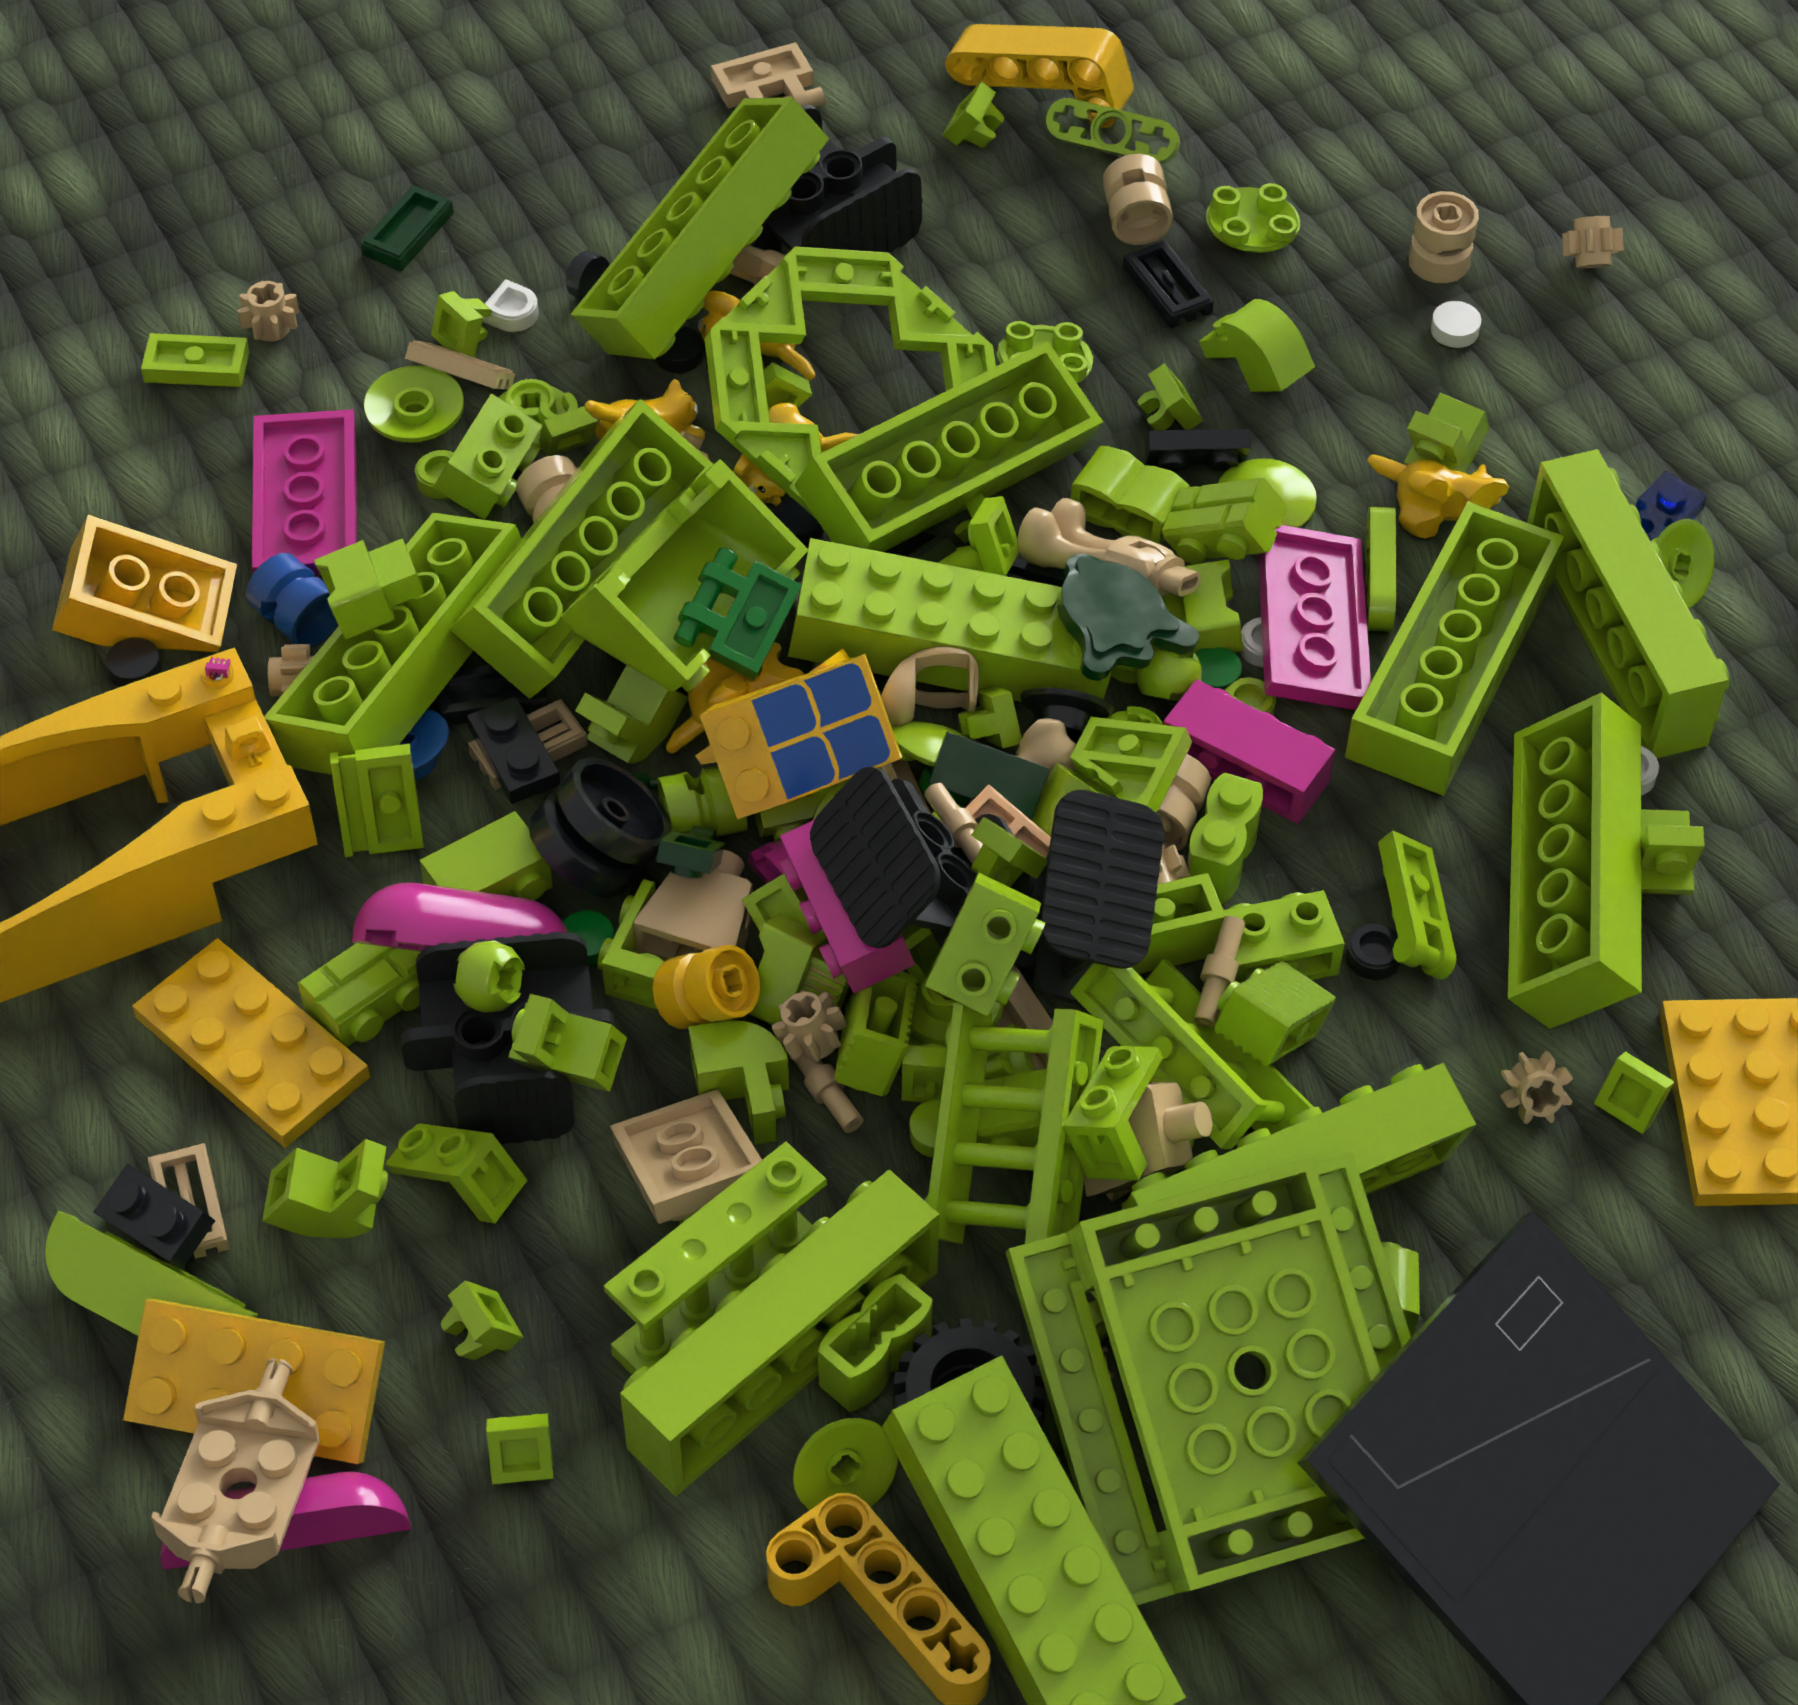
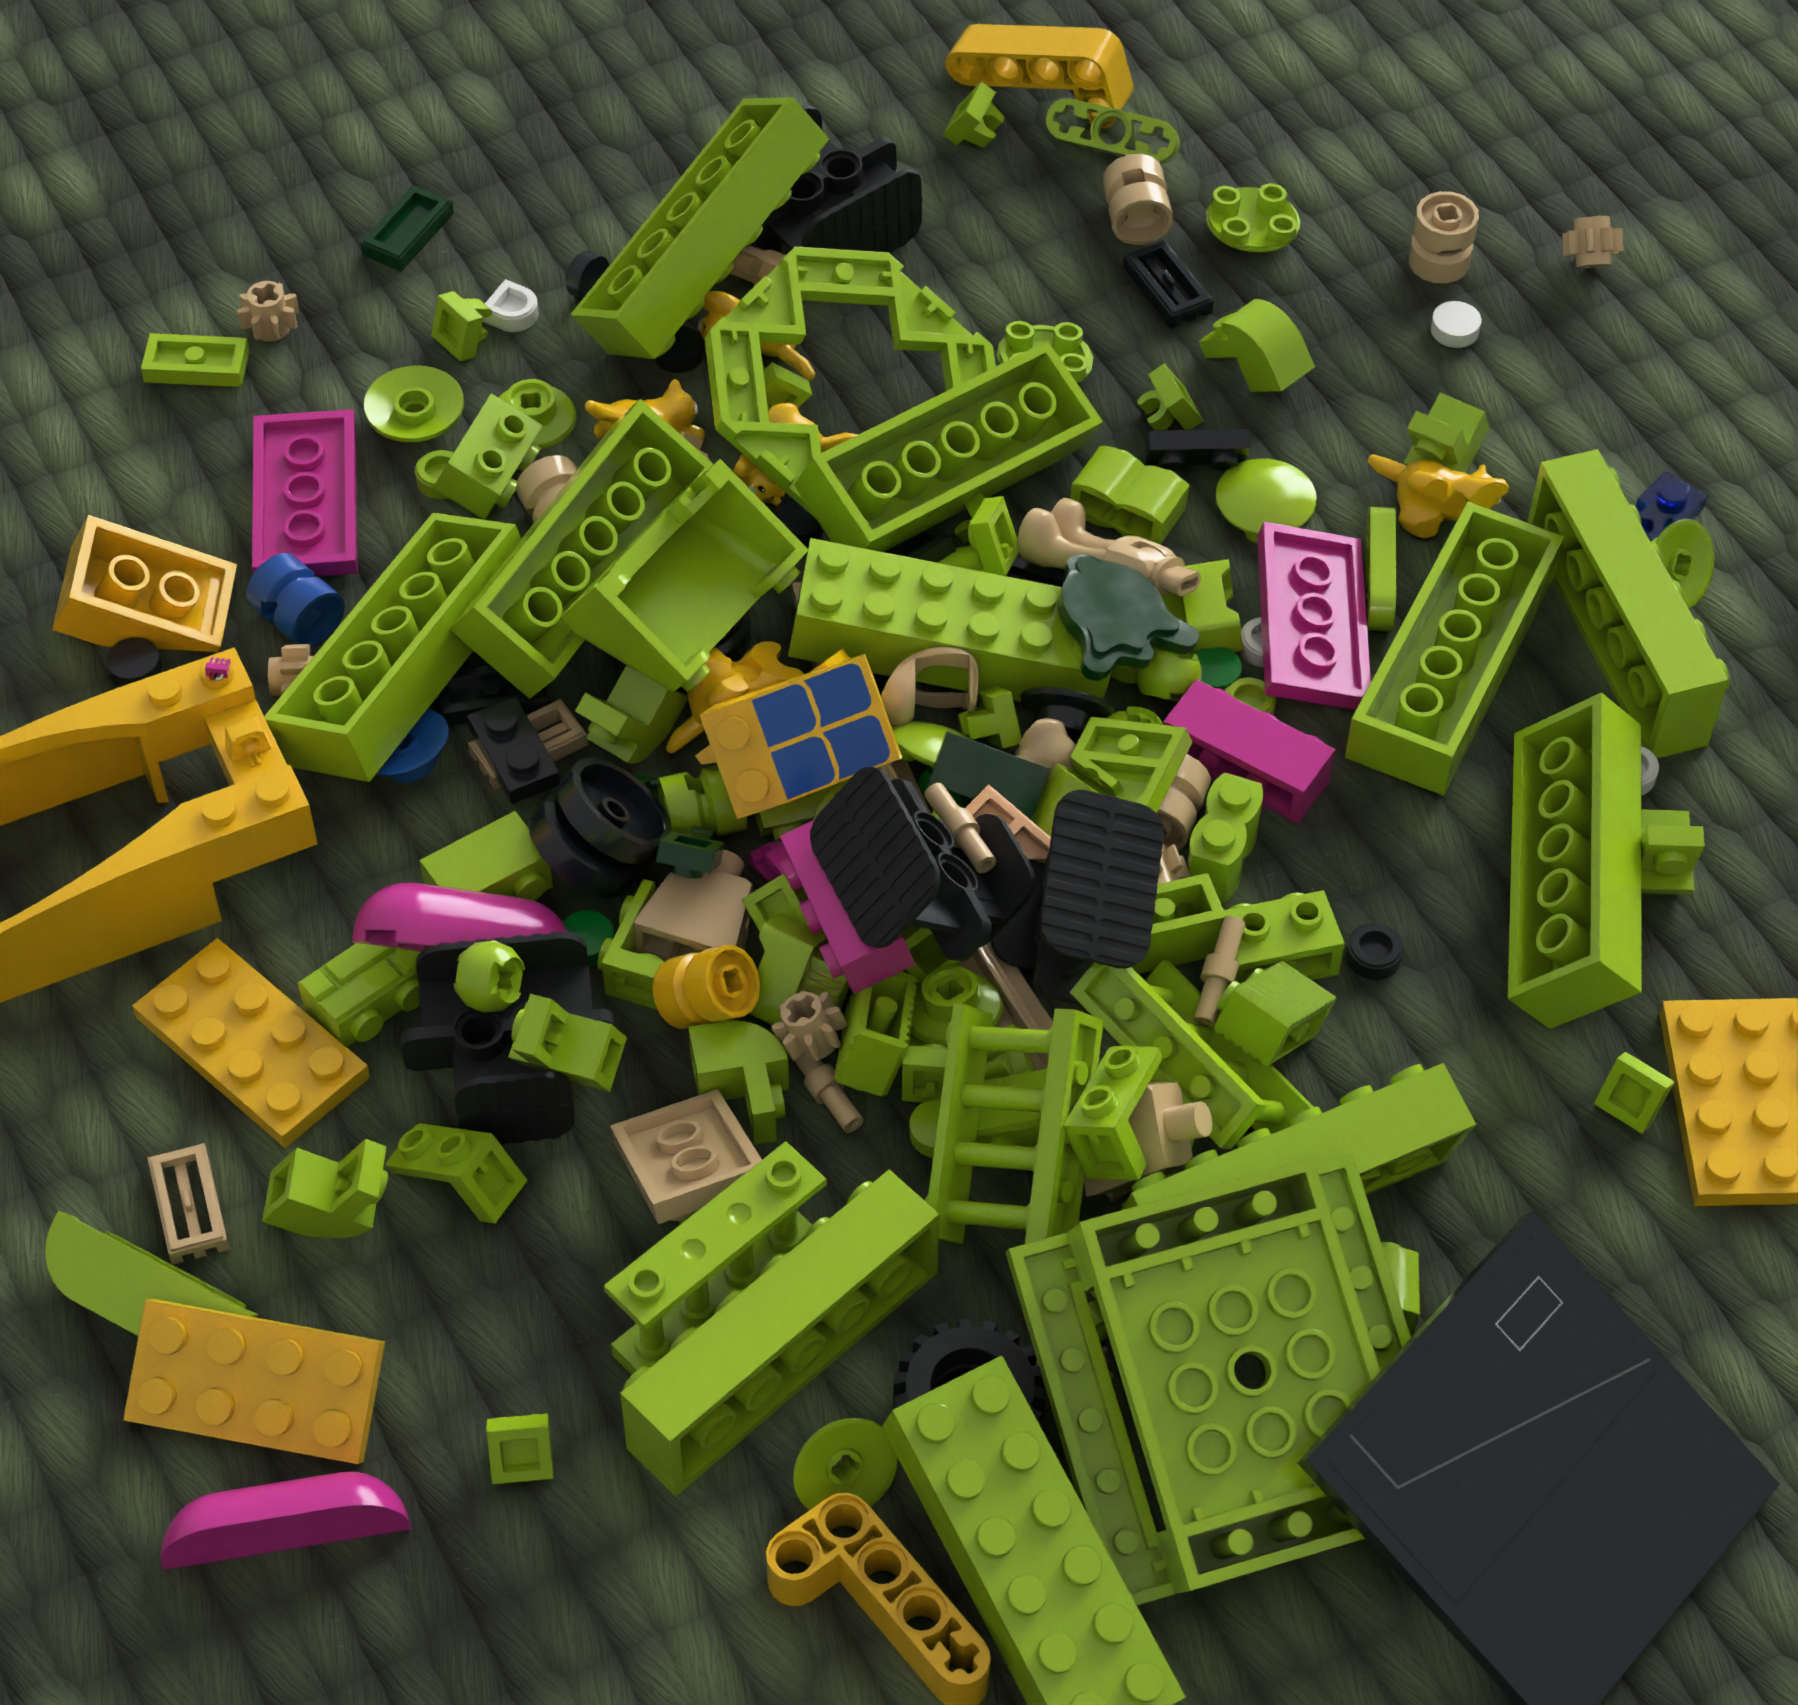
(154, 1216): black plate -> none
(238, 1439): tan plate -> none
(368, 584): lime piece -> none
(377, 800): lime plate -> none
(460, 365): tan tile -> none
(485, 1318): lime tile -> none
(565, 430): lime tile -> none
(753, 619): green plate -> none
(767, 75): tan plate -> none
(867, 1345): lime brick -> none
(985, 944): lime brick -> none
(1004, 855): lime tile -> none
(1224, 520): lime brick -> none
(1417, 906): lime plate -> none
(1533, 1073): tan gear -> none

